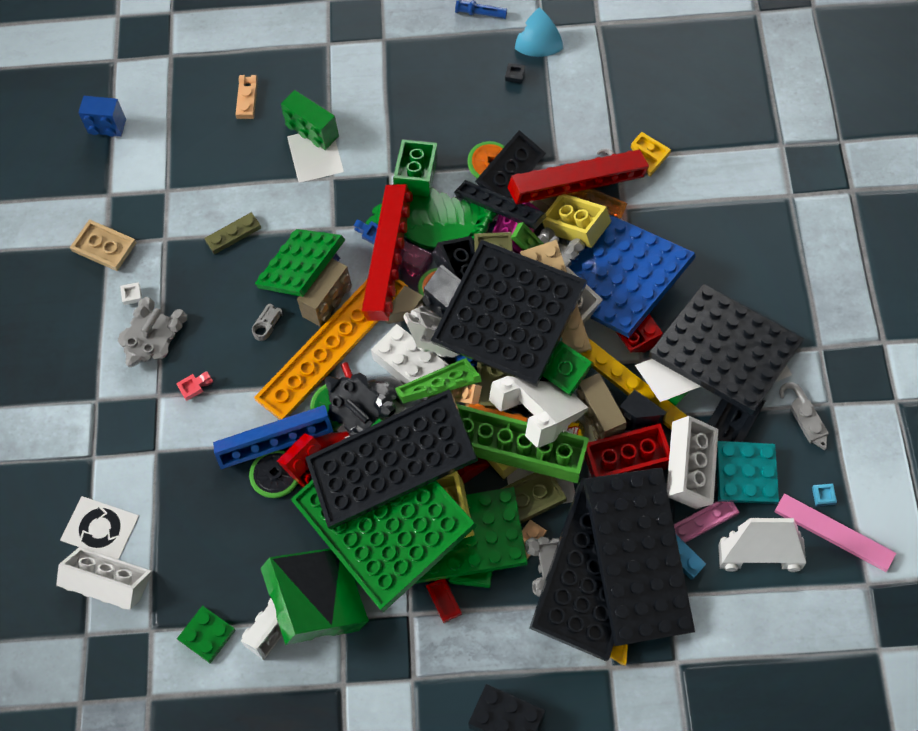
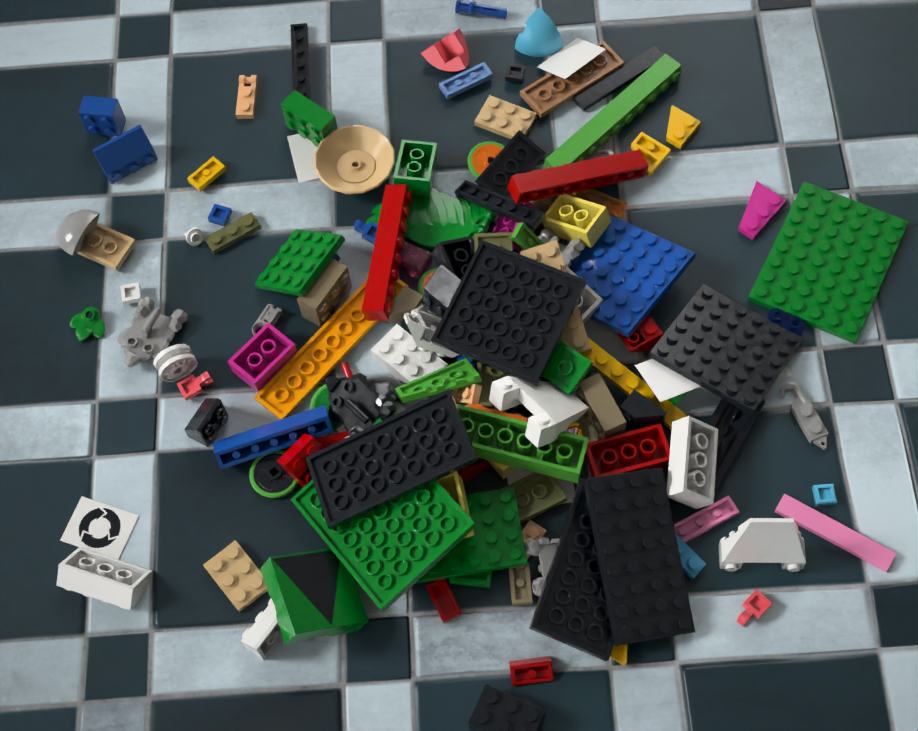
(74, 228): none -> light grey brick
(87, 326): none -> green plate
(125, 154): none -> blue slope
(175, 362): none -> white wheel
(194, 236): none -> white plate
(206, 174): none -> yellow plate
(206, 634): green plate -> none
(207, 421): none -> black slope
(219, 215): none -> blue plate
(236, 576): none -> tan plate
(262, 357): none -> dark pink brick
(300, 59): none -> black tile
(354, 147): none -> tan dish
(449, 53): none -> coral brick
(465, 80): none -> medium blue plate
(504, 118): none -> tan plate
(520, 585): none -> dark tan plate
(531, 671): none -> red slope
(553, 91): none -> medium nougat plate
(571, 58): none -> white sticker
(617, 79): none -> black tile
(617, 113): none -> bright green brick
(680, 127): none -> yellow wing
(747, 472): teal plate -> none
(755, 606): none -> coral plate
(760, 210): none -> dark pink wing
(786, 320): none -> clear blue plate
(828, 261): none -> green plate

